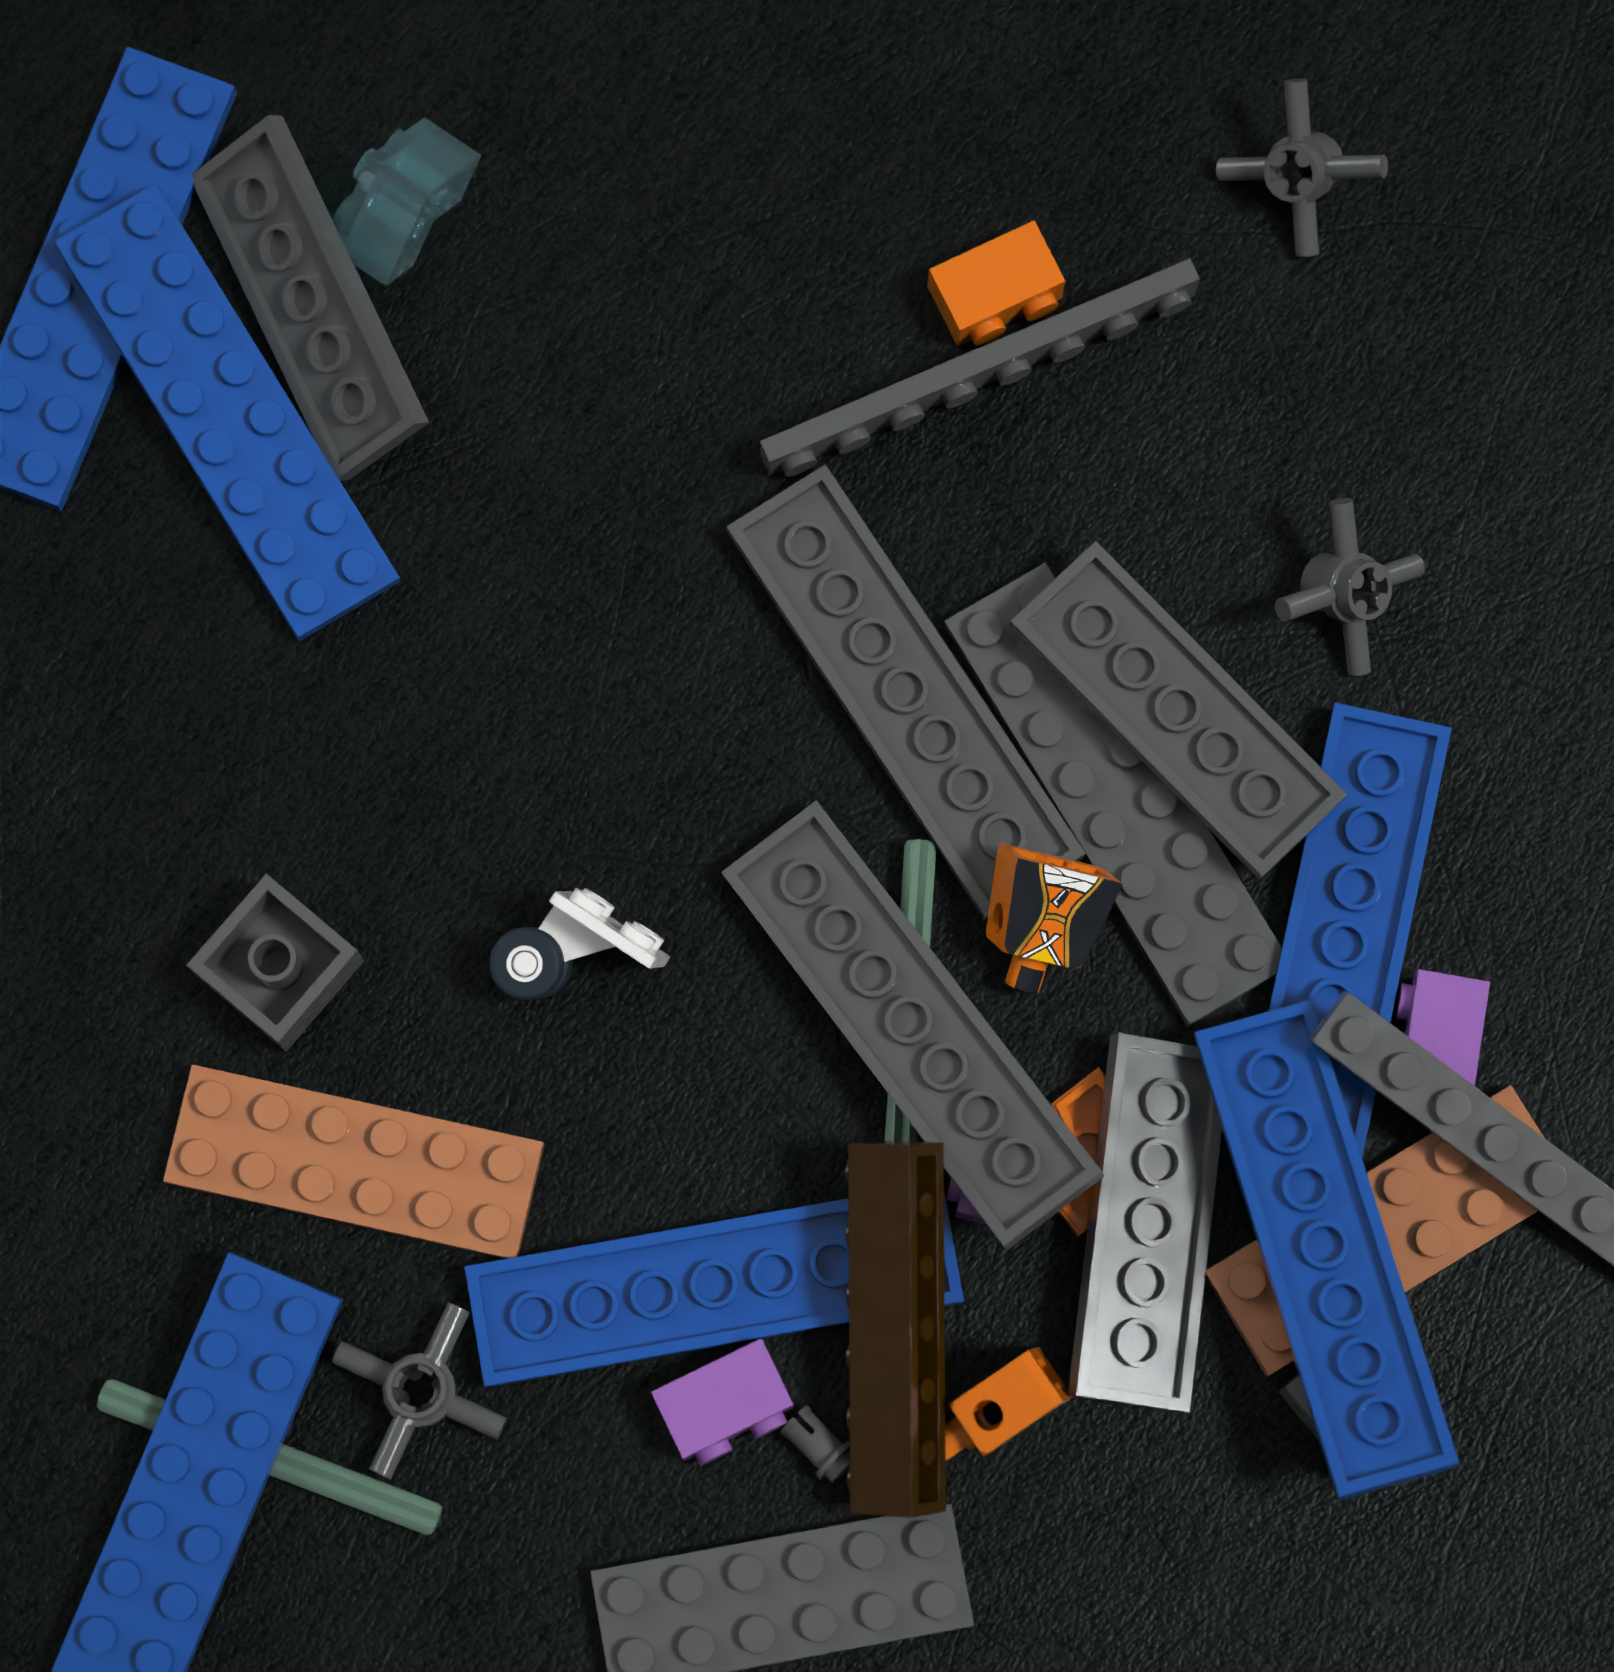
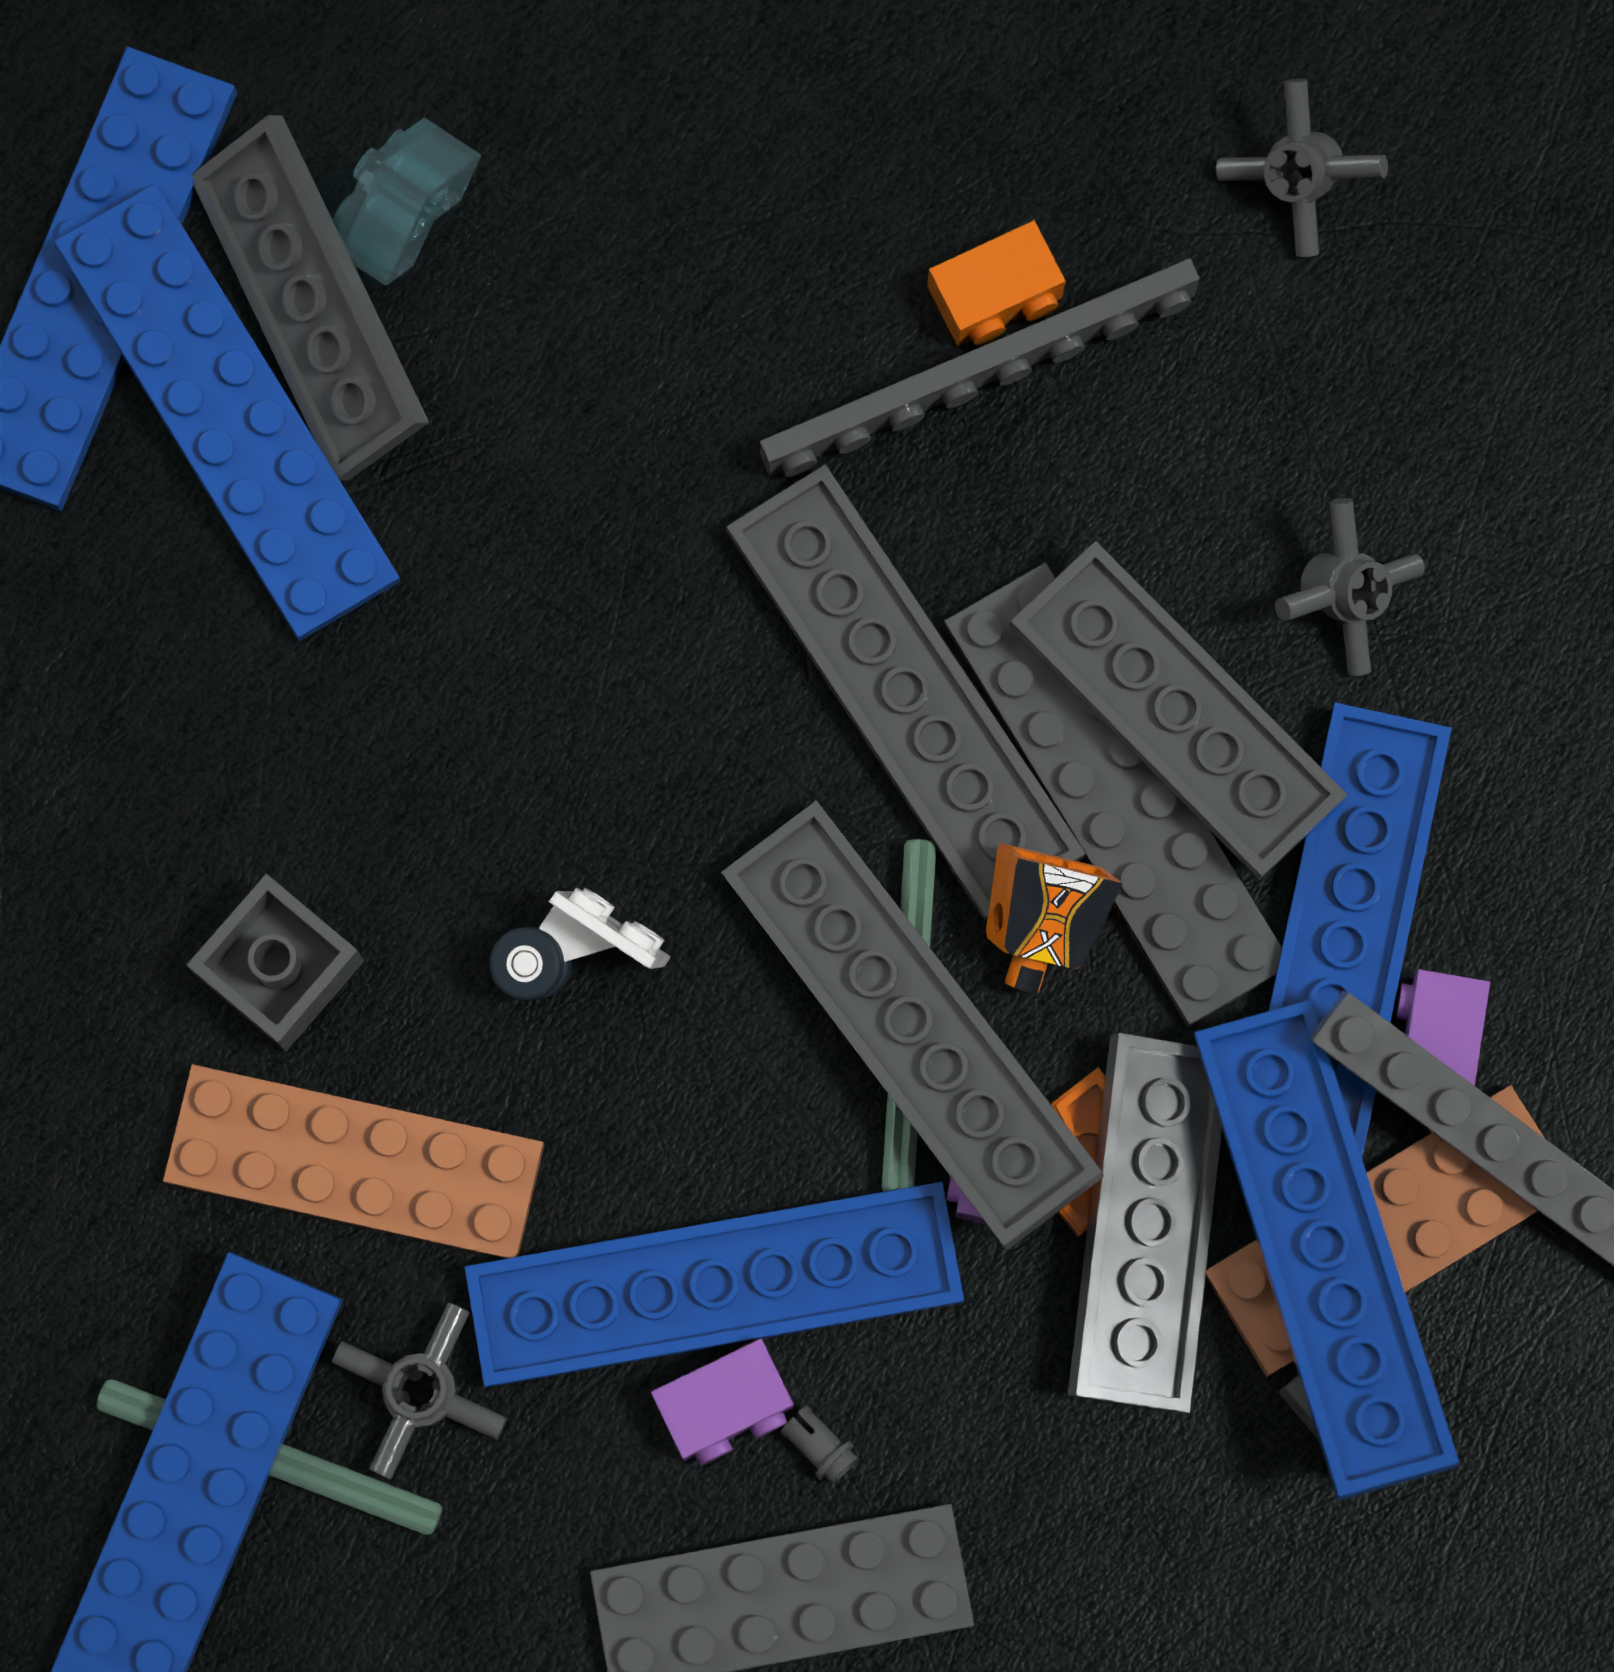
(896, 1328): dark brown brick -> none
(1023, 1390): orange torso -> none

